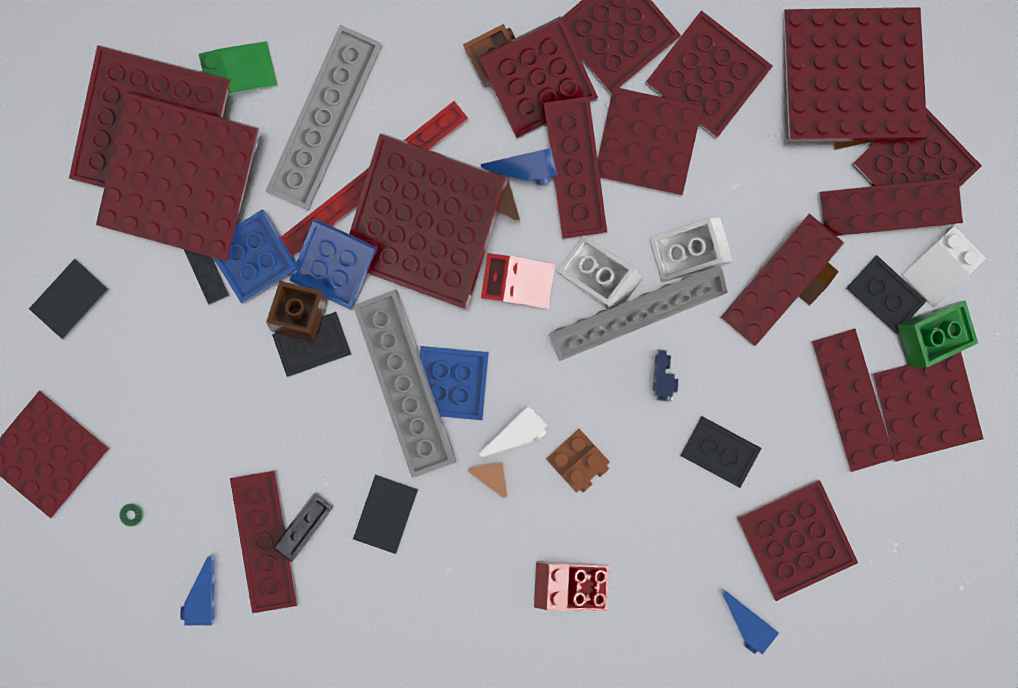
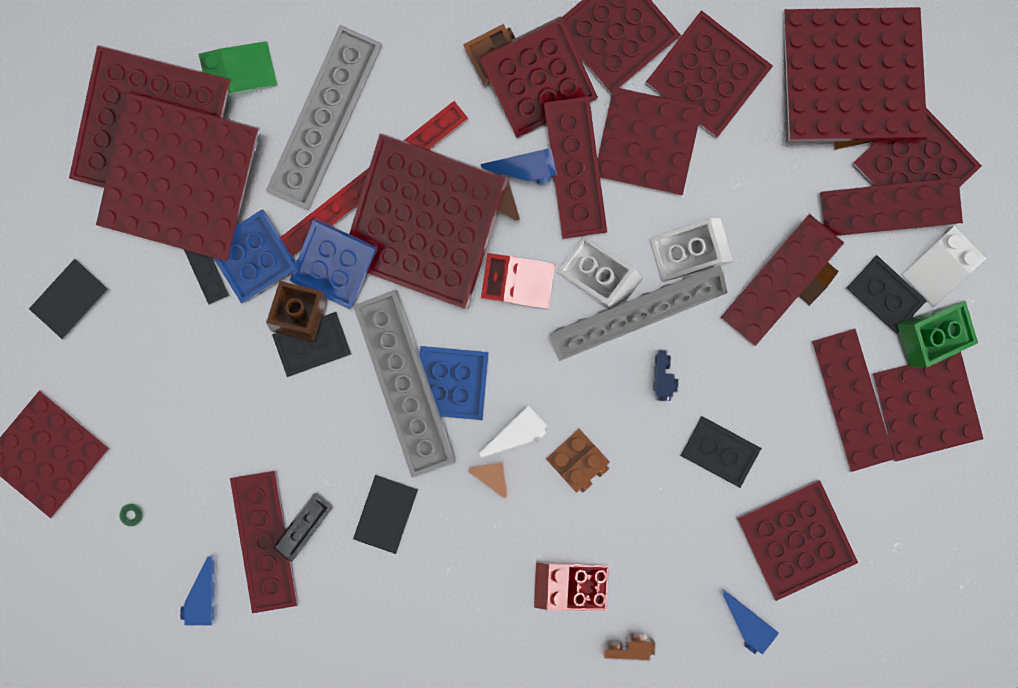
(636, 648): none -> dark orange plate

